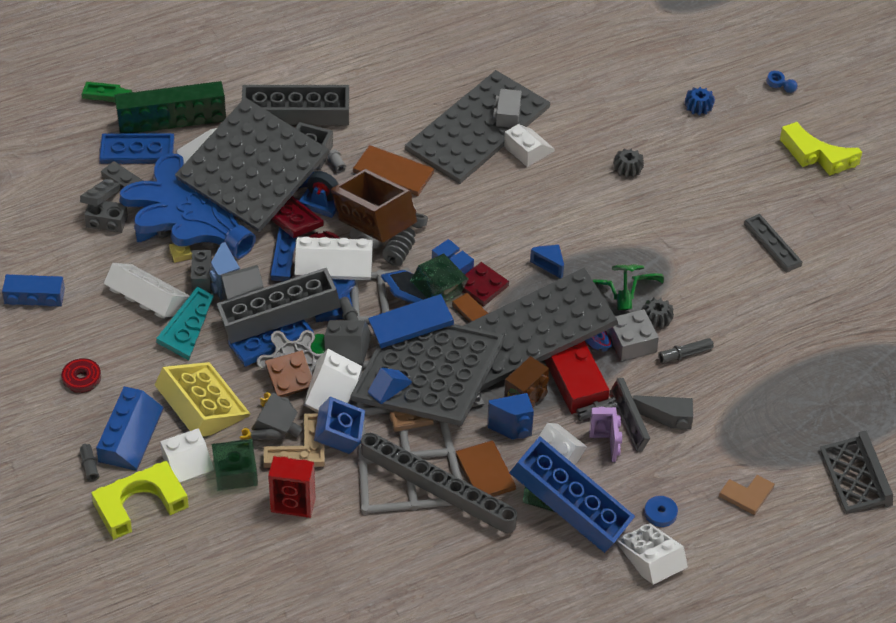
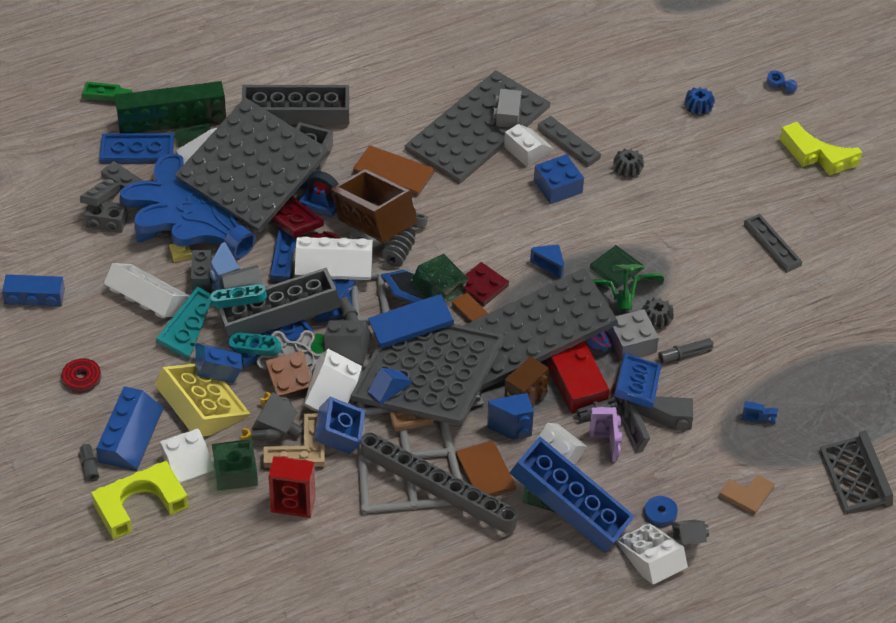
(186, 135): none -> clear green tile
(217, 363): none -> blue slope
(249, 339): none -> teal beam
(251, 295): none -> teal beam
(335, 159): light grey pin -> none
(461, 260): blue piece -> none
(558, 179): none -> blue brick
(569, 141): none -> dark grey plate
(613, 257): none -> clear green tile
(638, 380): none -> blue tile
(690, 531): none -> dark grey brick
(756, 412): none -> blue plate

